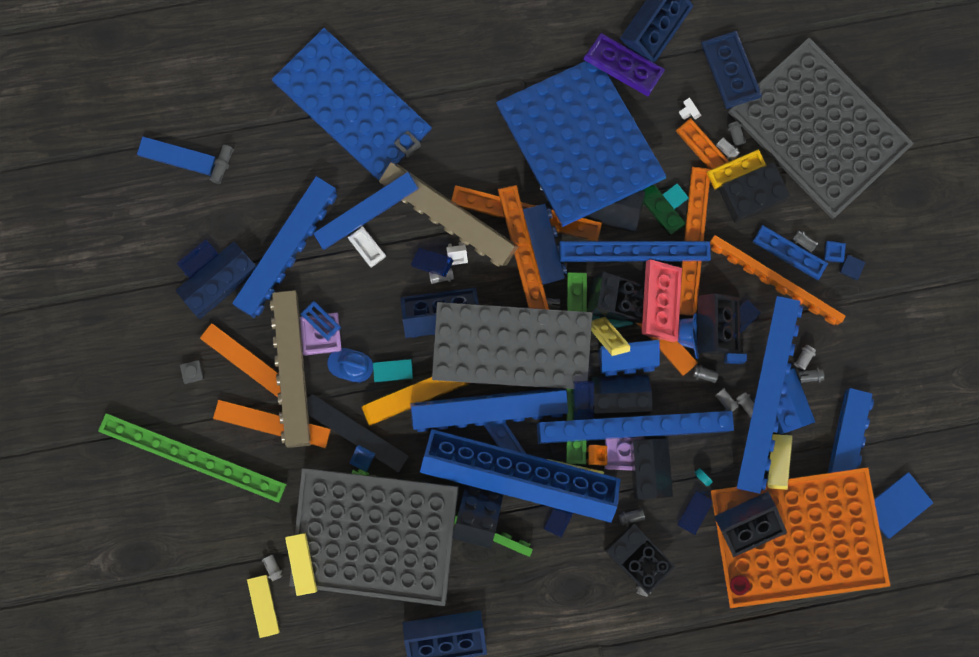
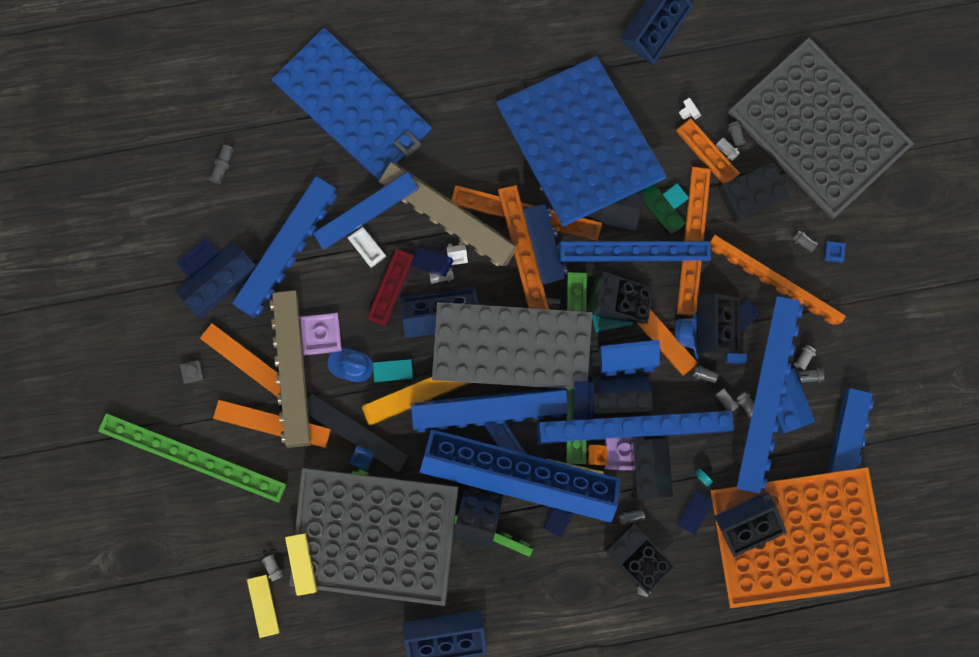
(176, 156): blue tile -> none
(309, 309): blue tile -> none
(390, 287): none -> dark red plate
(609, 336): light yellow tile -> none
(624, 64): dark purple tile -> none
(661, 301): coral plate -> none
(731, 69): dark blue tile -> none
(736, 168): yellow tile -> none
(739, 585): dark red tile -> none
(780, 462): light yellow tile -> none
(790, 252): blue tile -> none
(852, 267): dark blue tile -> none
(900, 505): blue tile -> none

